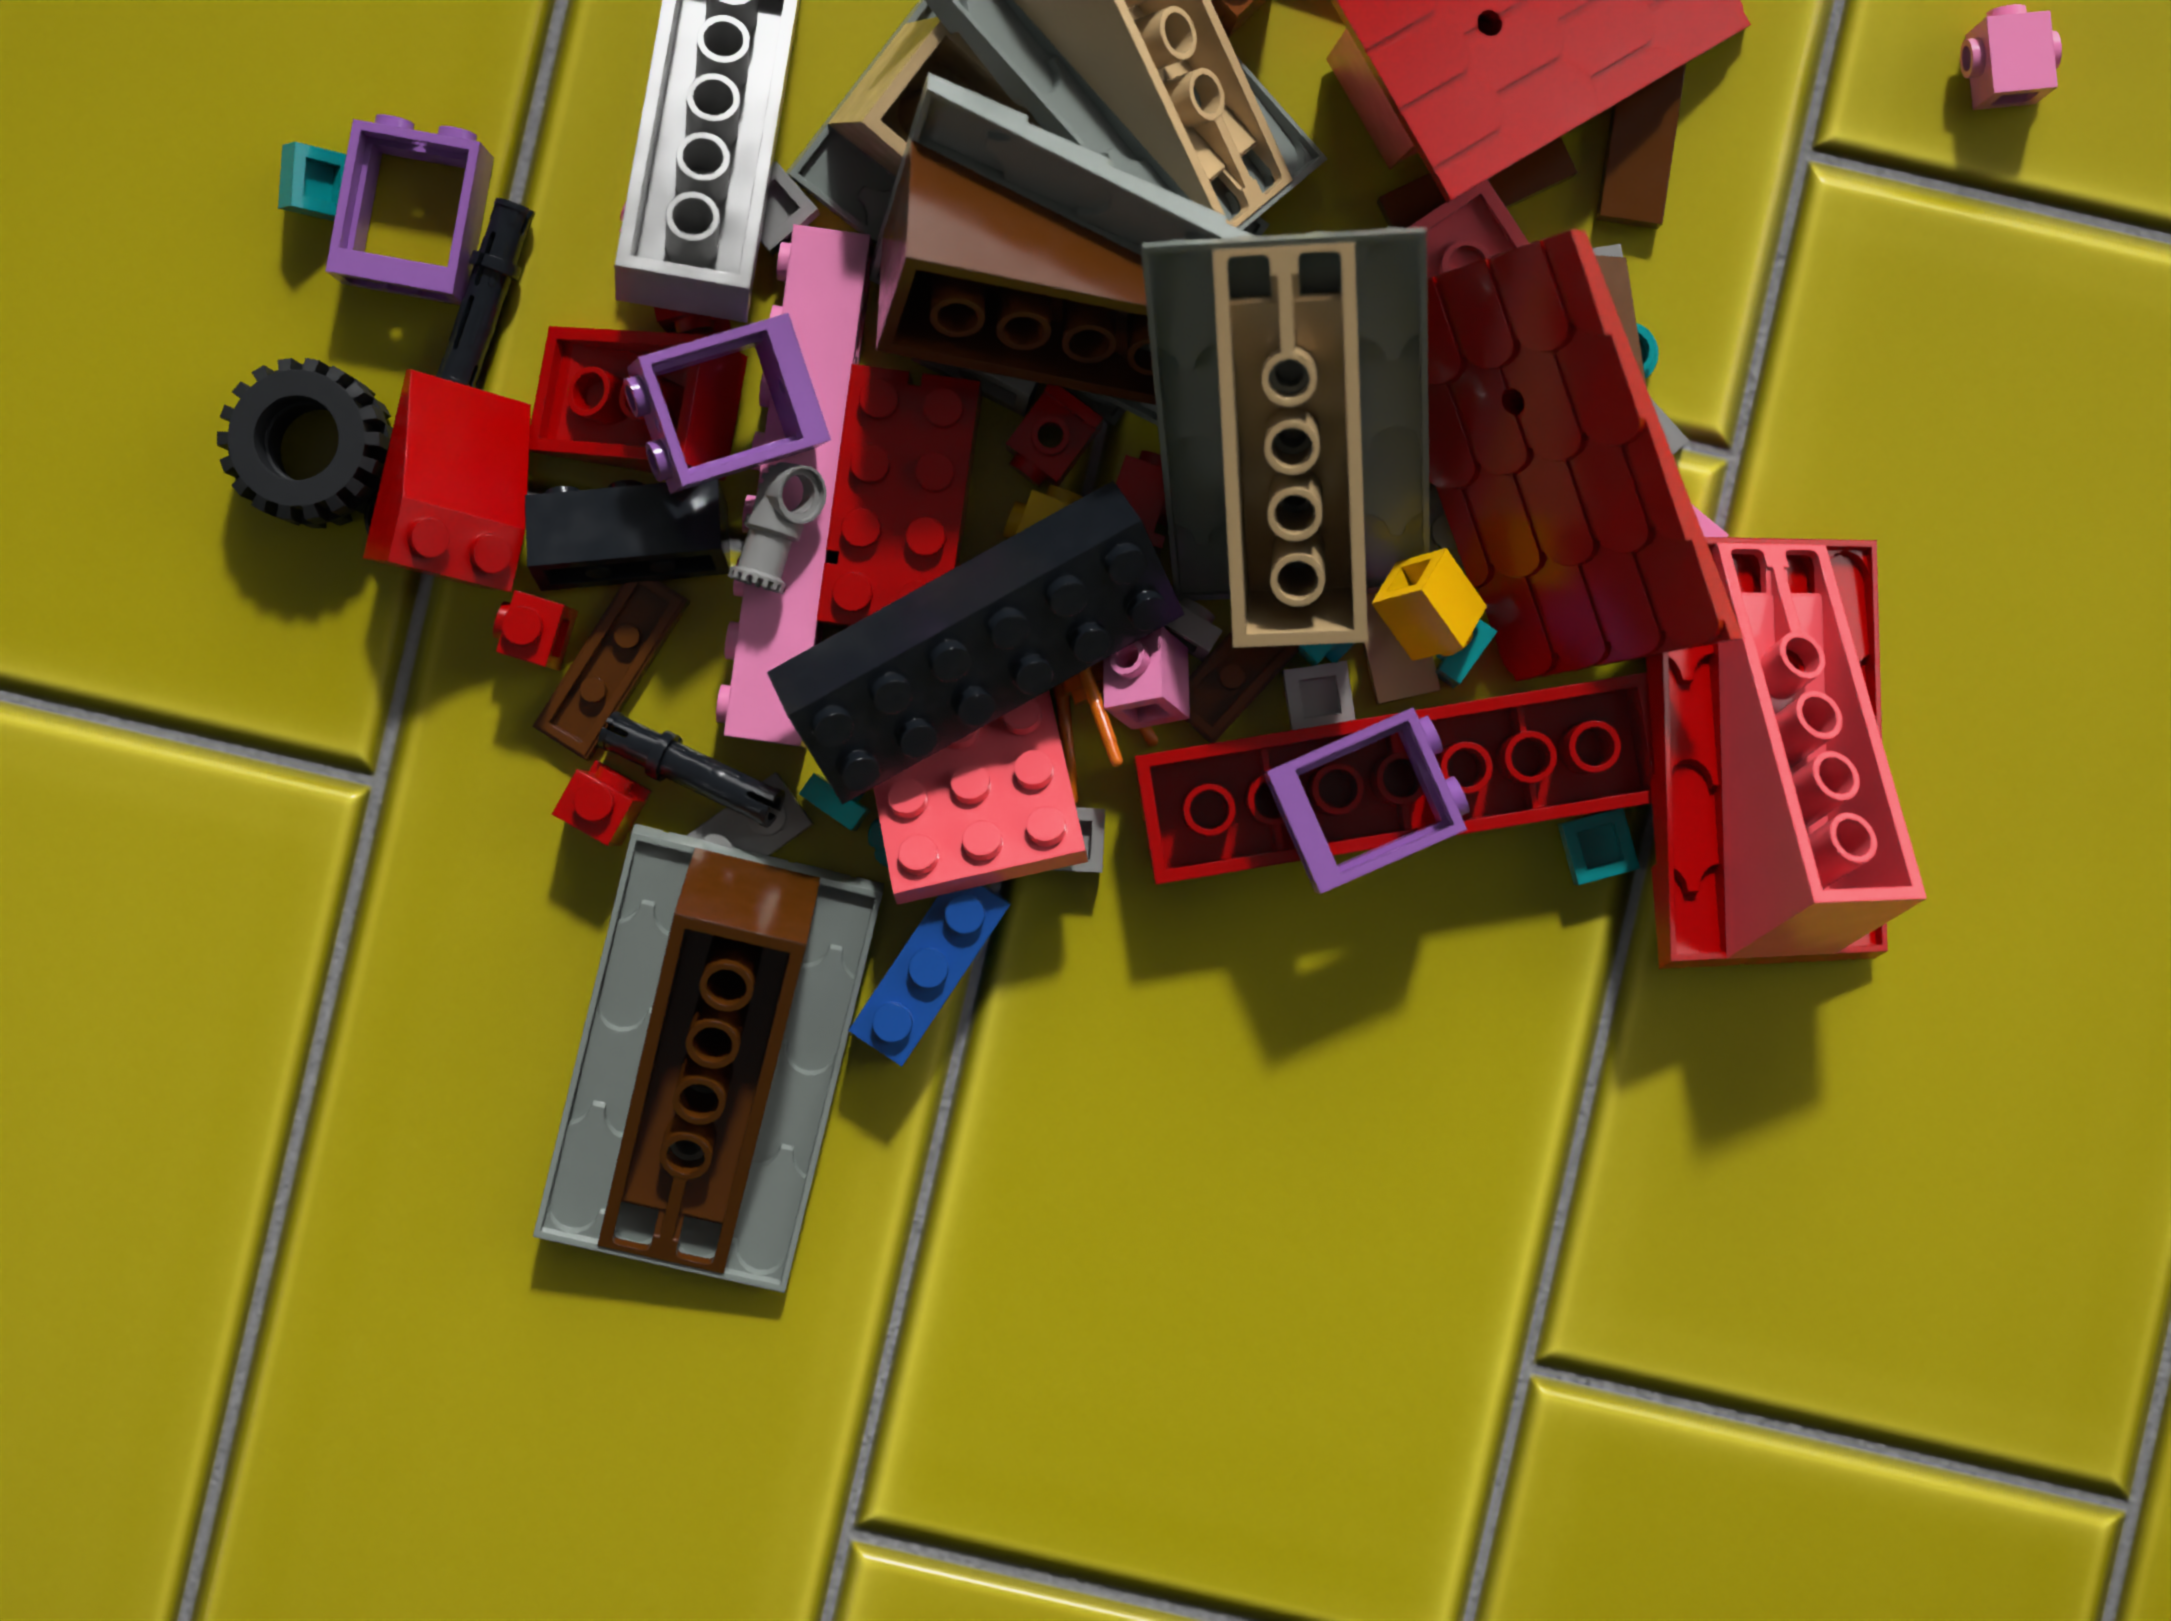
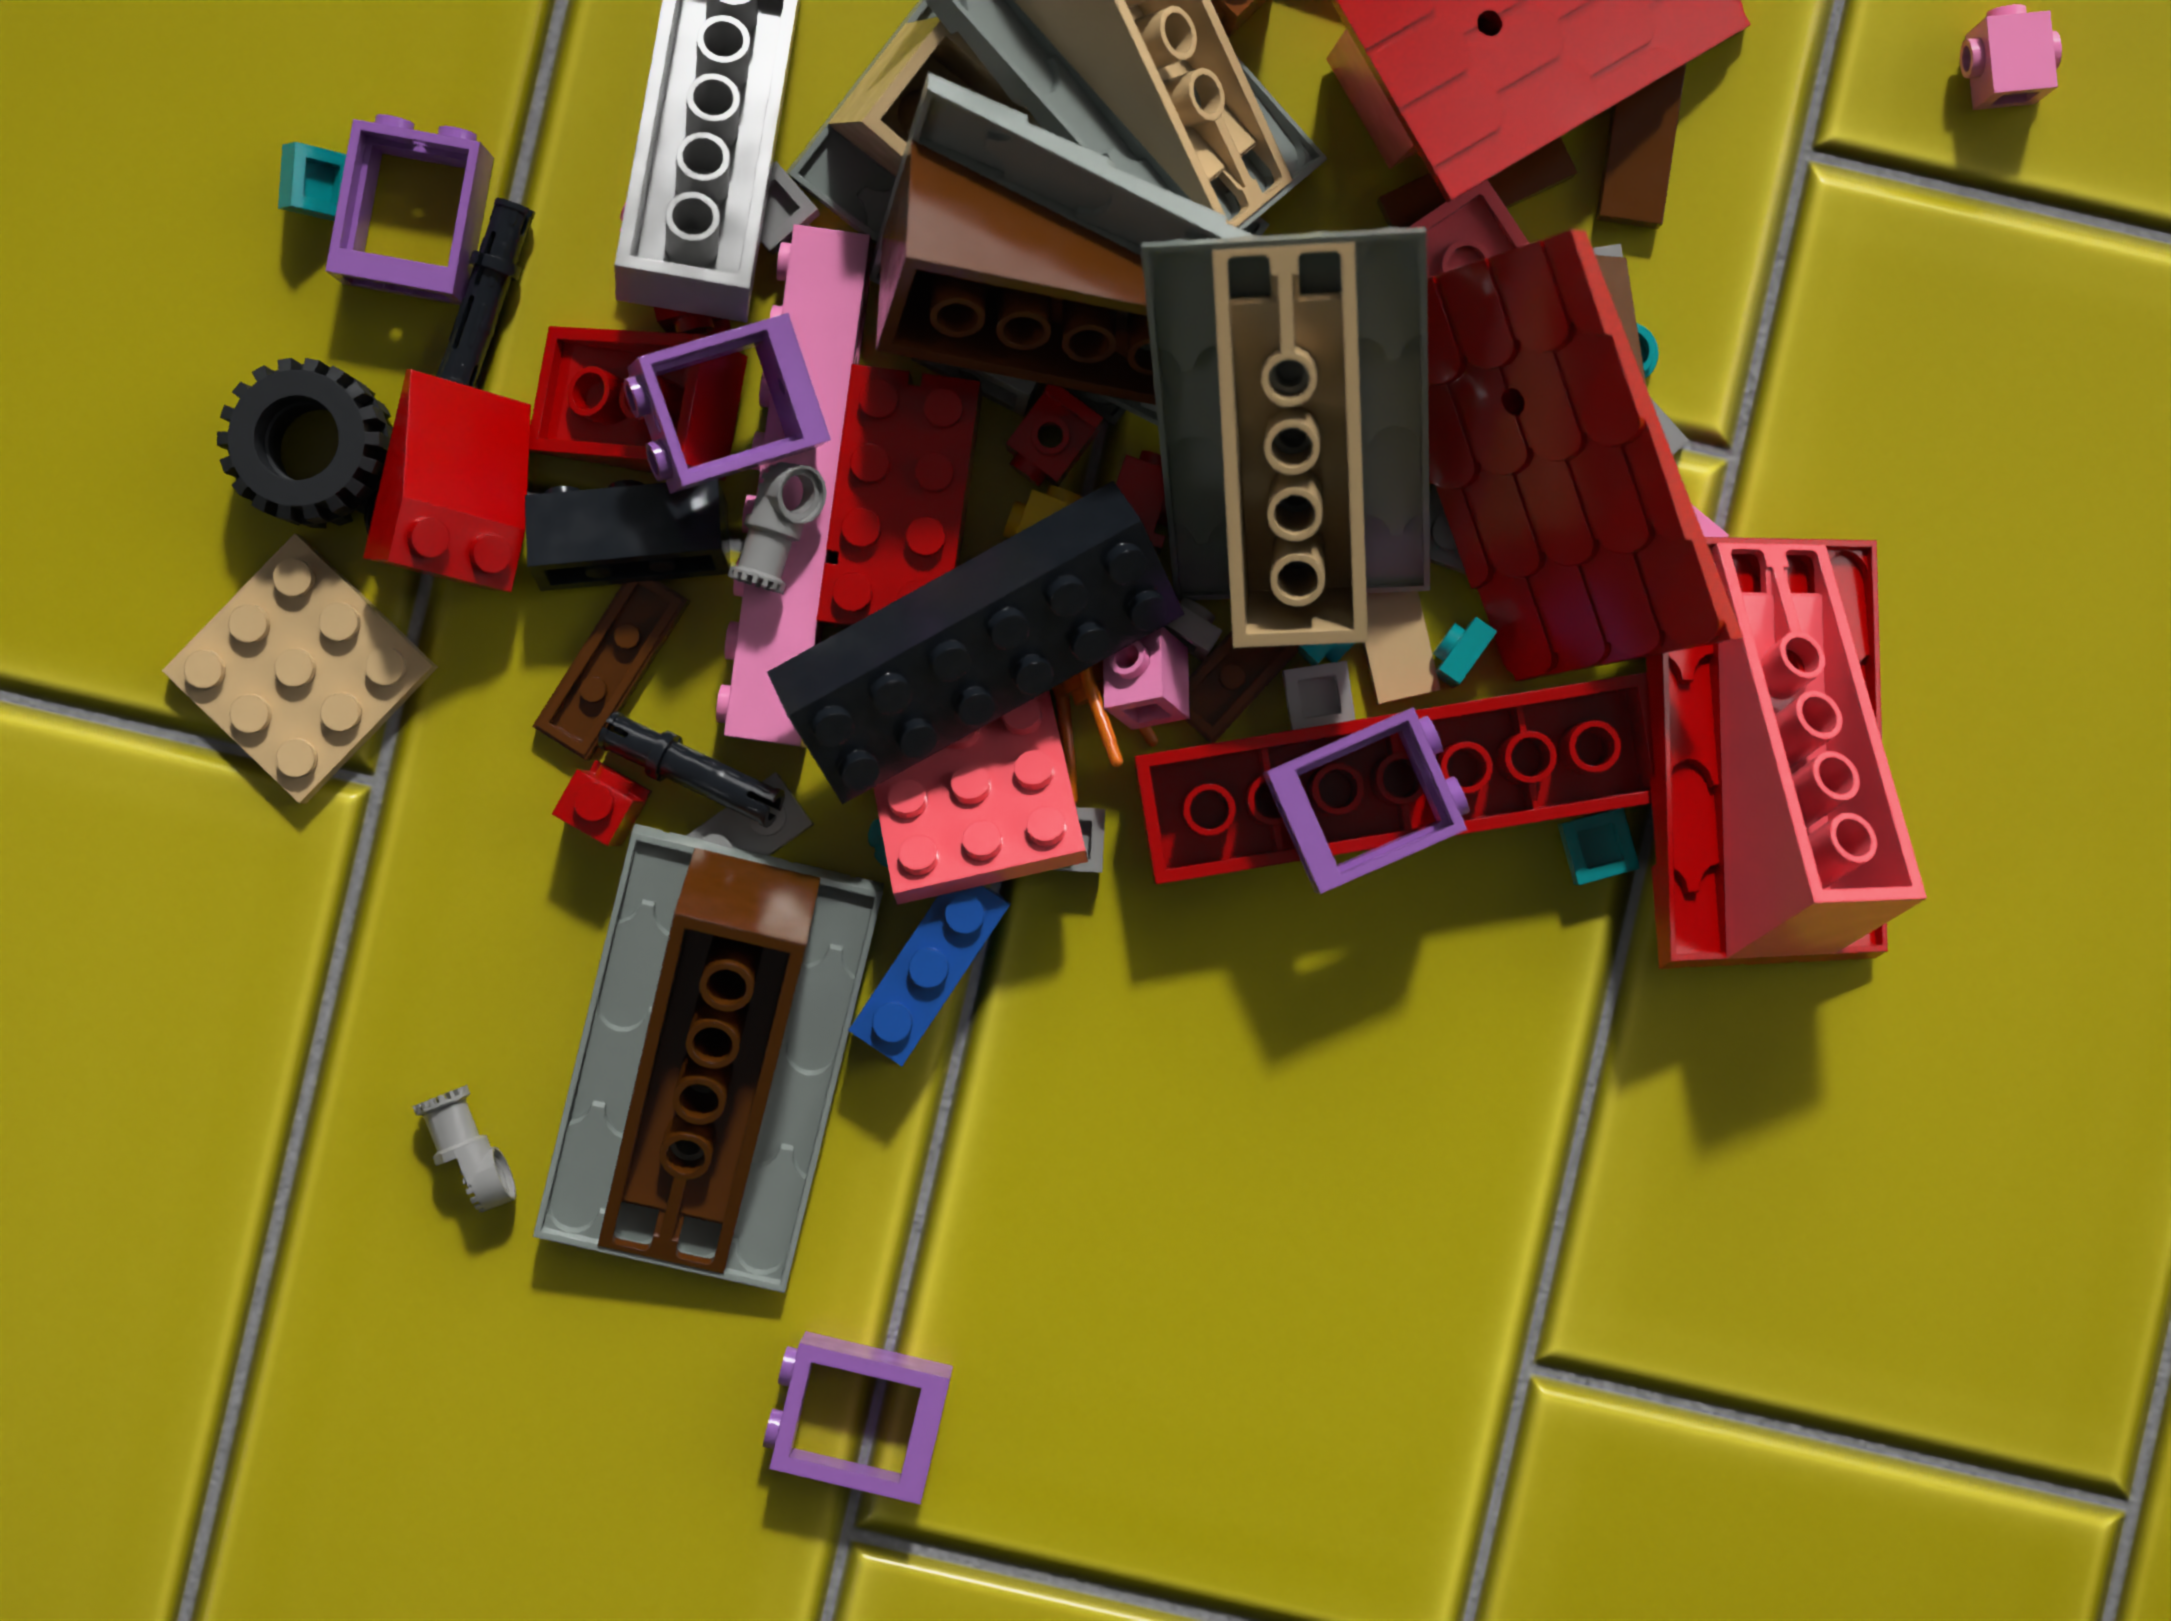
(299, 669): none -> tan plate
(458, 1137): none -> light grey connector
(534, 629): red brick -> none
(821, 794): teal plate -> none
(870, 1361): none -> medium lavender window
(1429, 605): yellow brick -> none

